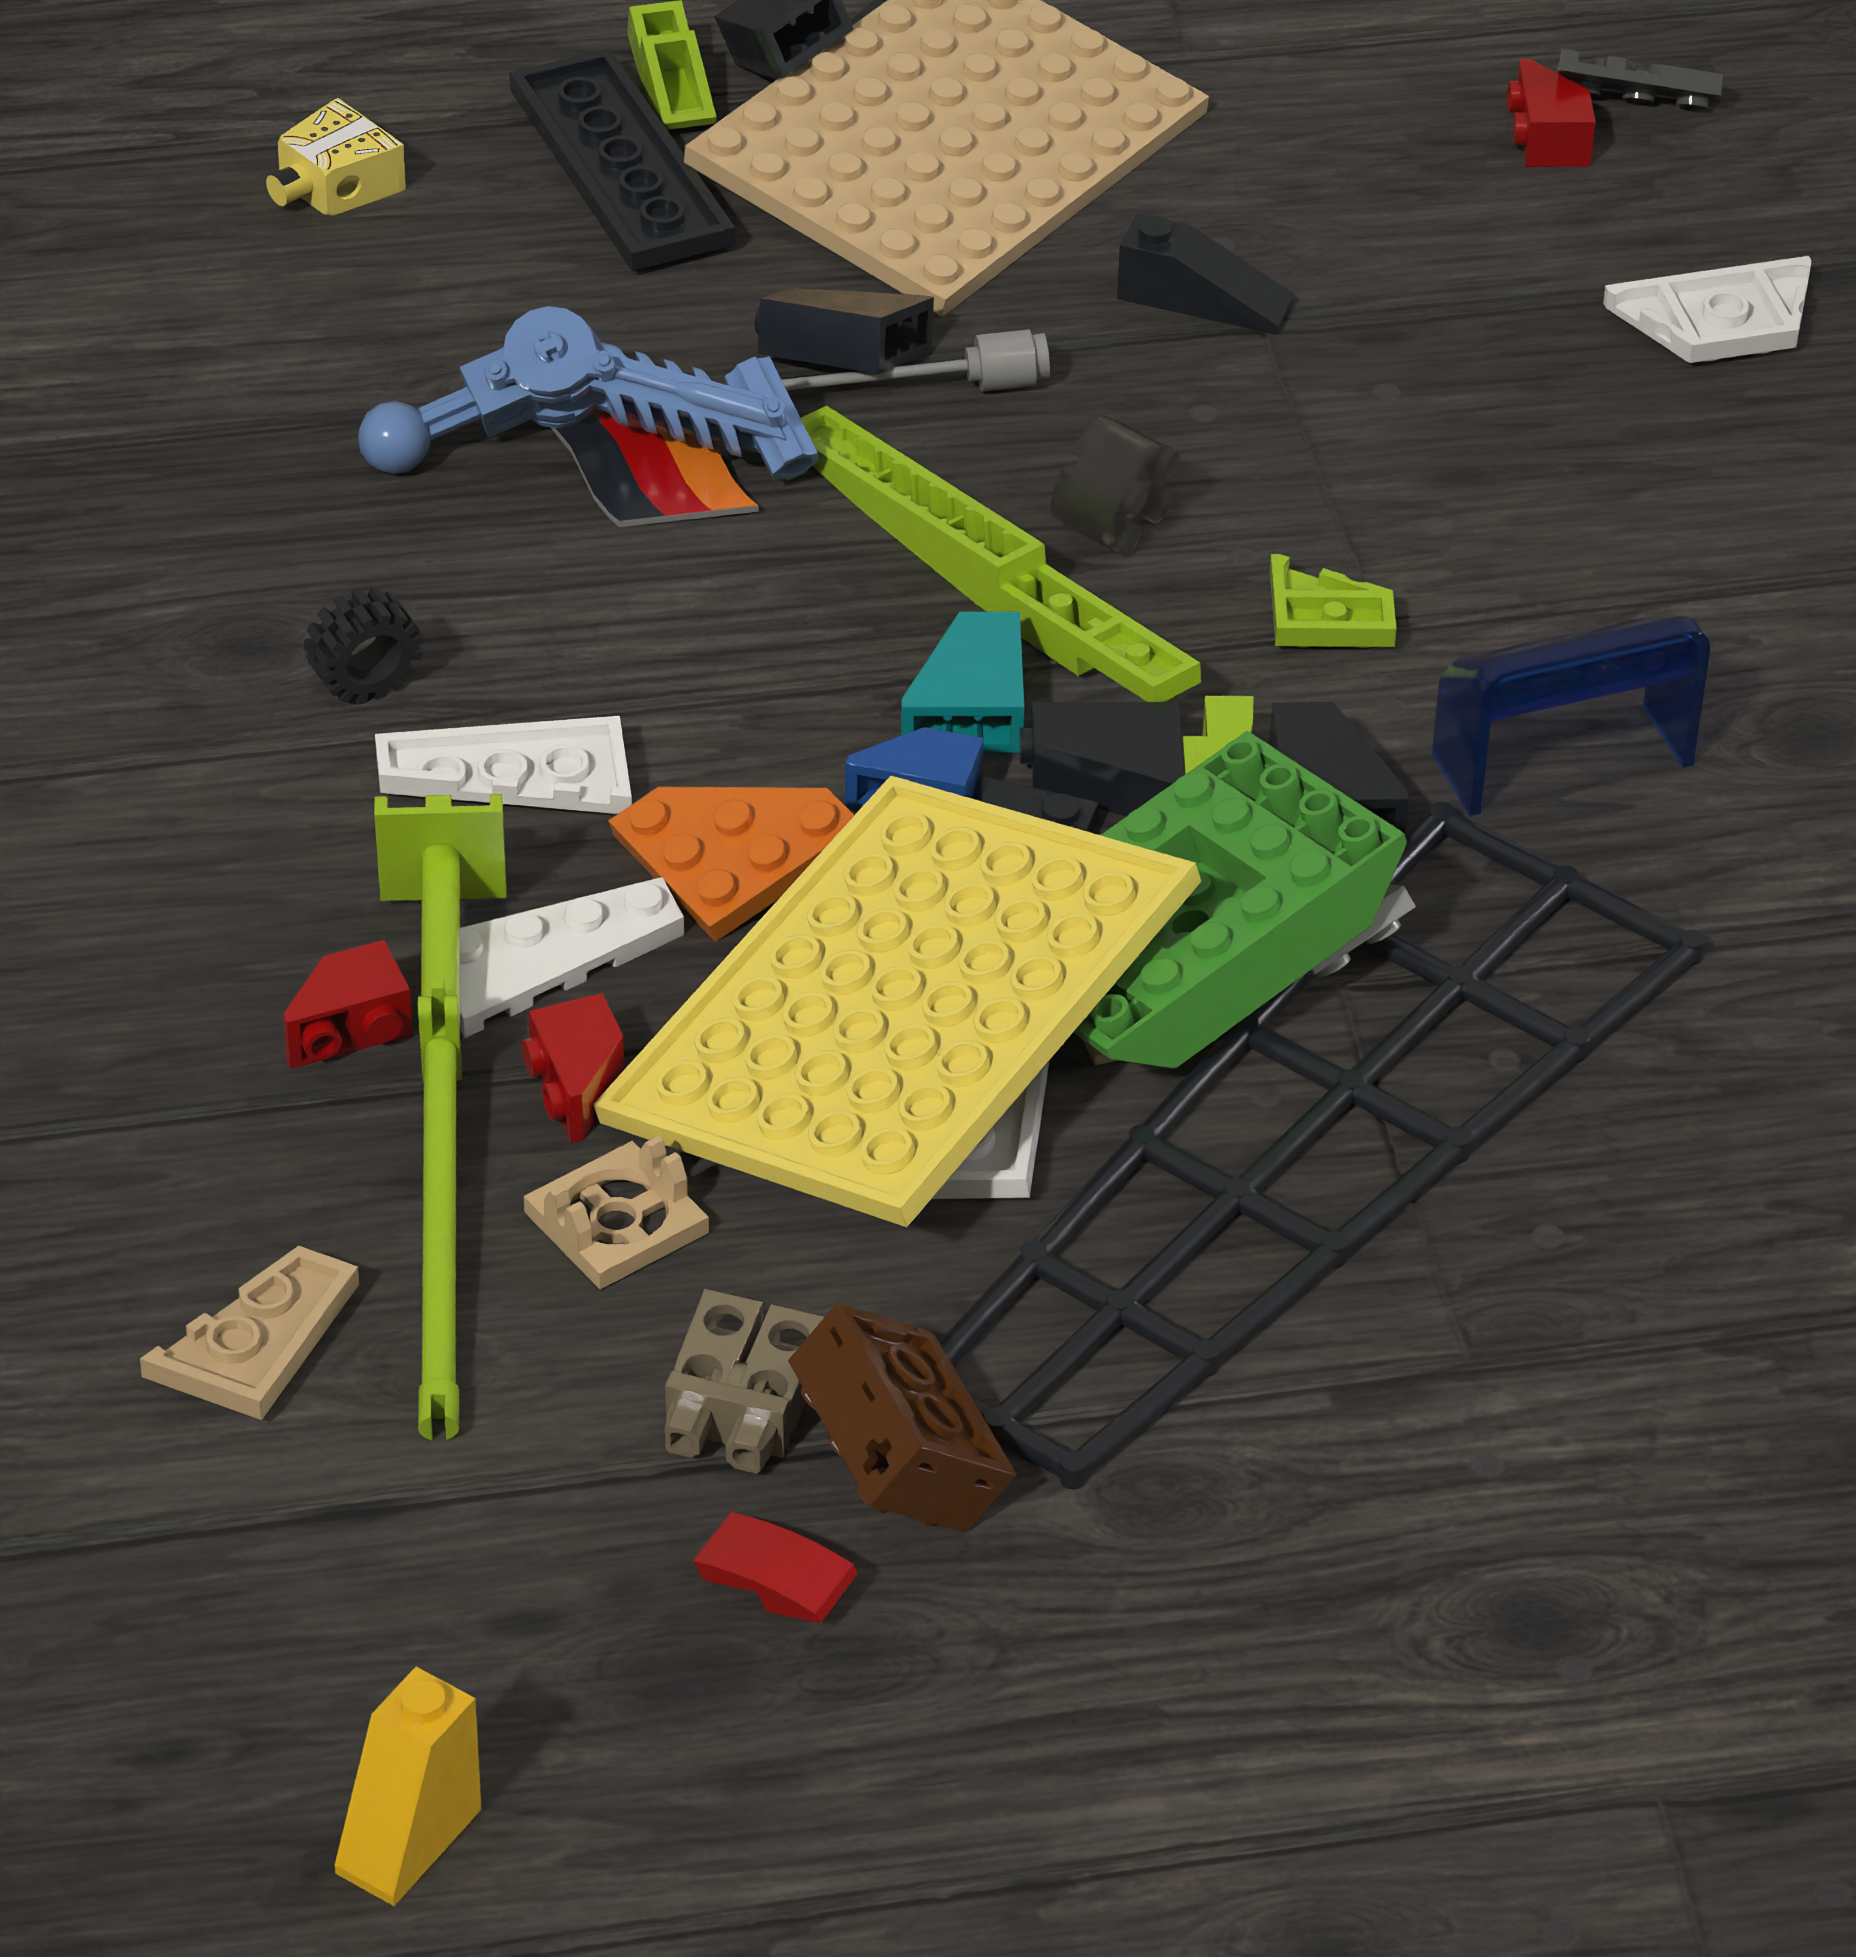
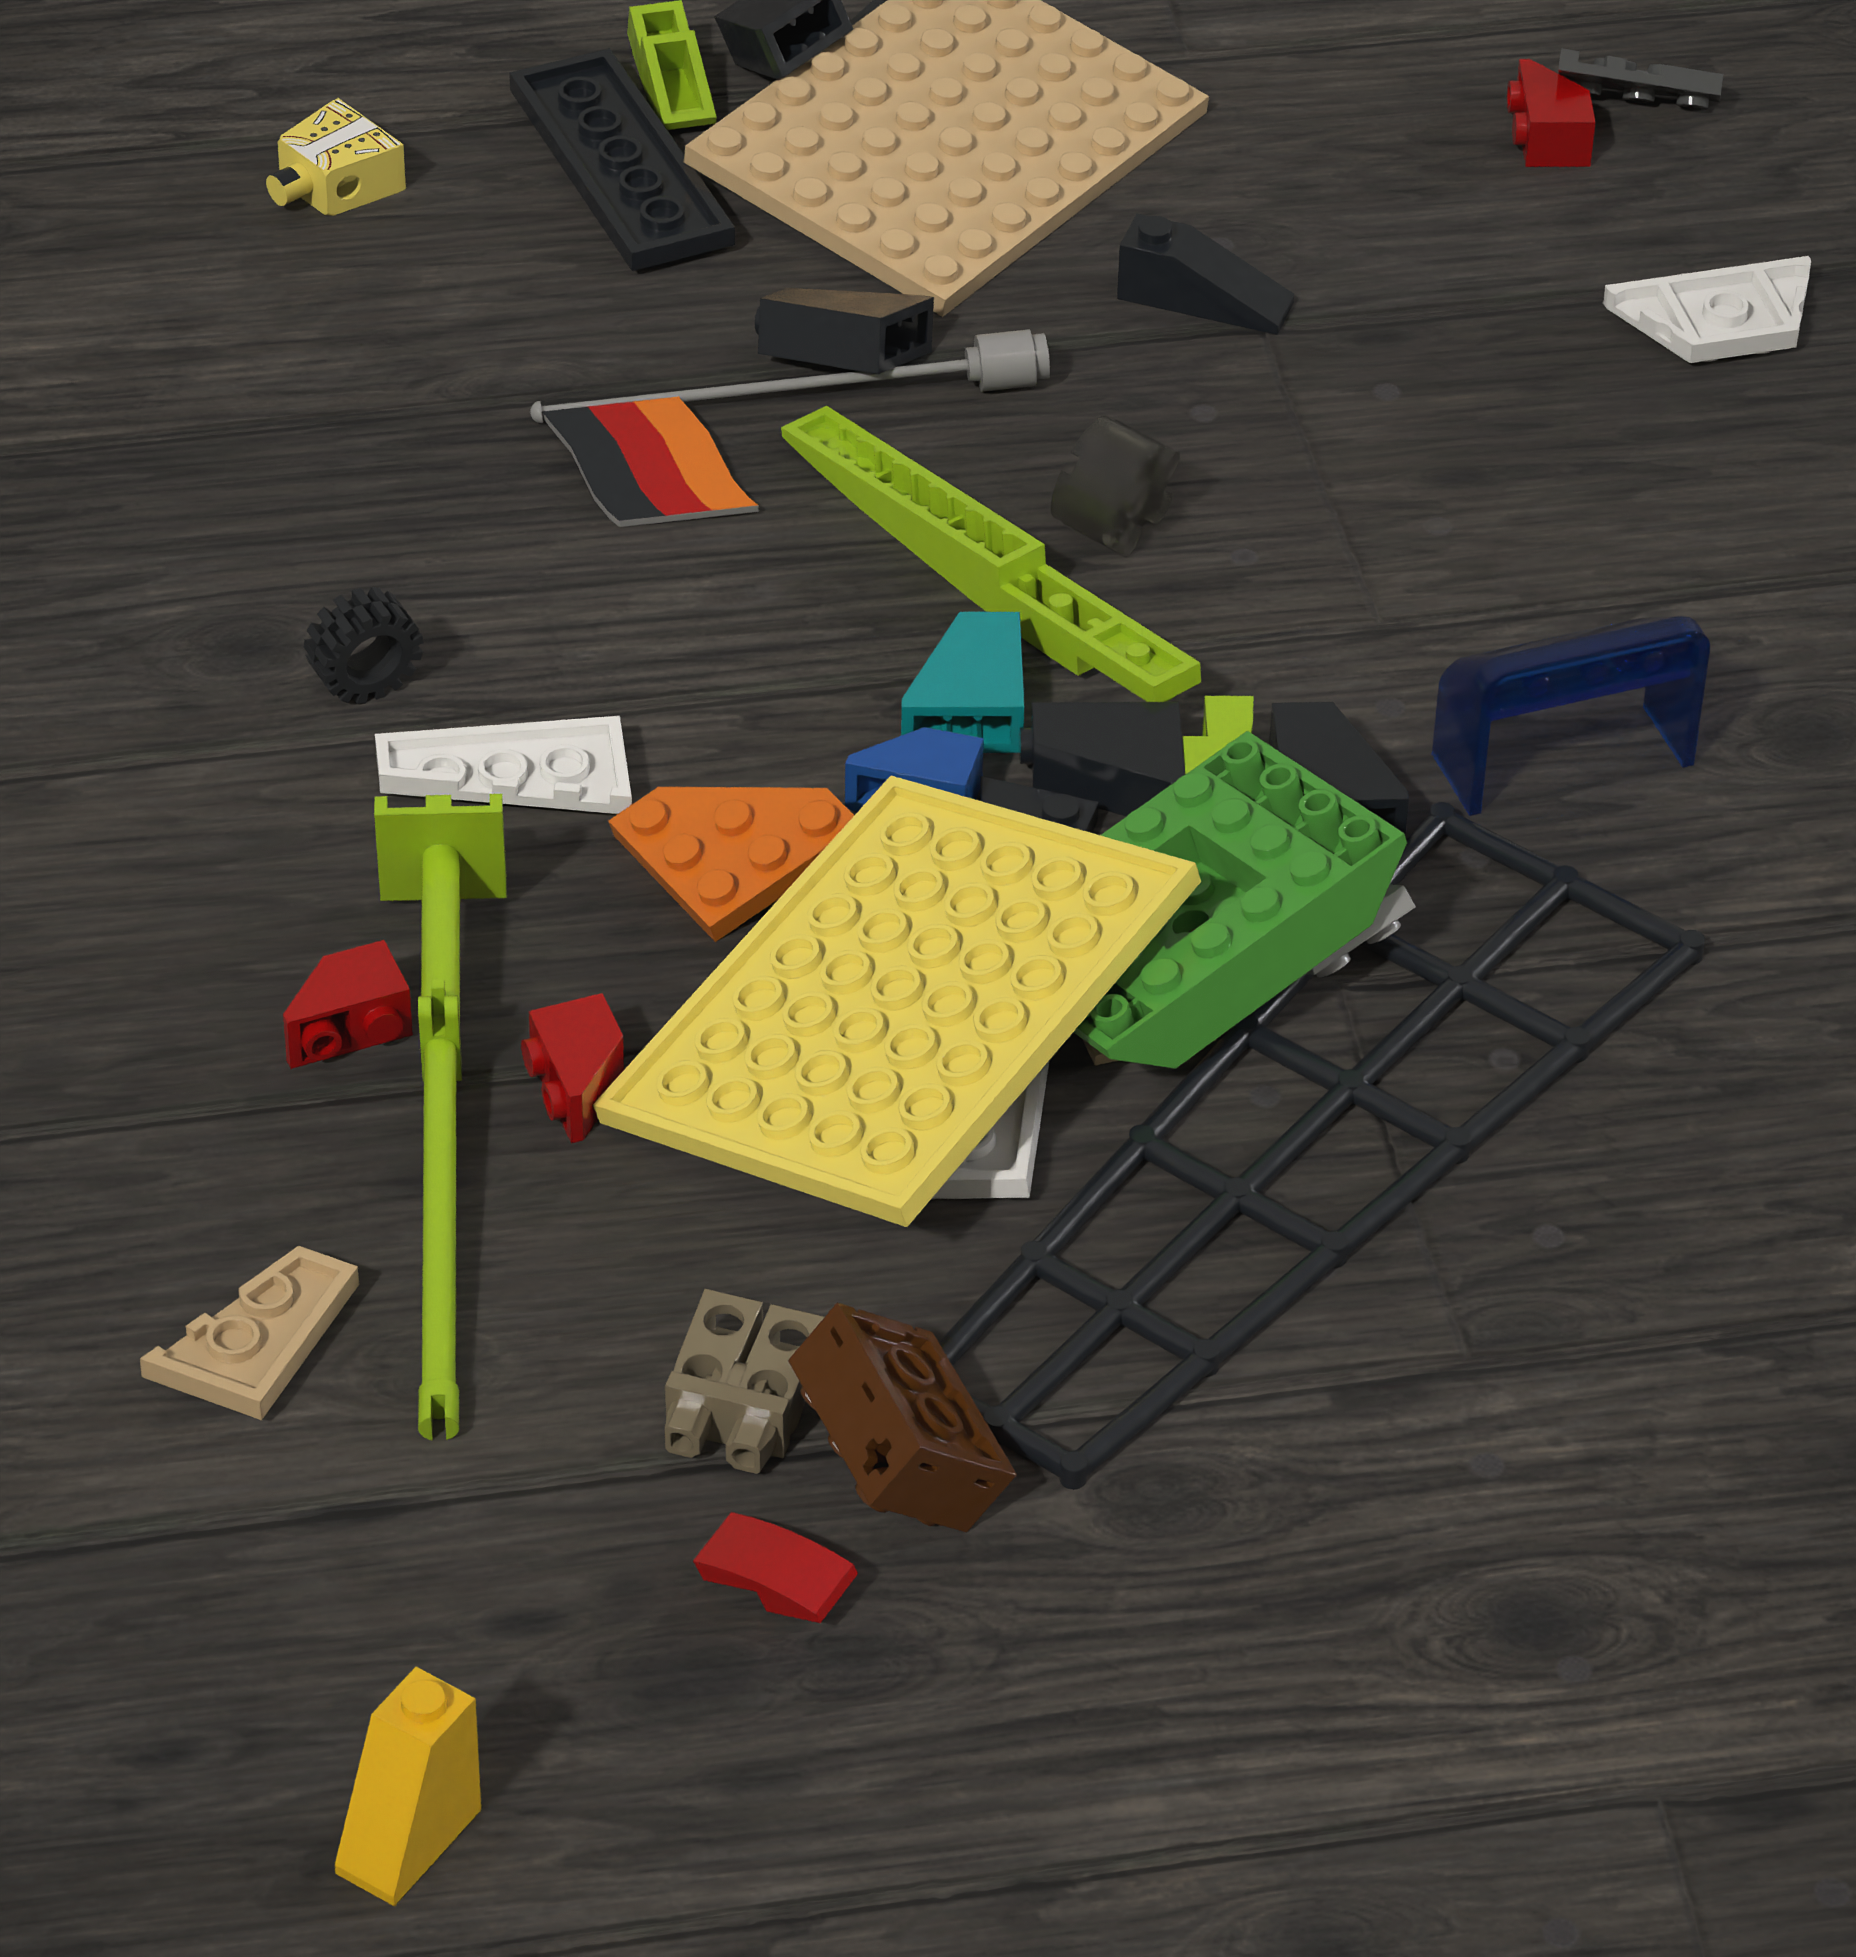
(558, 944): white wing -> none
(561, 373): medium blue piece -> none
(578, 1237): tan piece -> none
(1329, 609): lime wing -> none

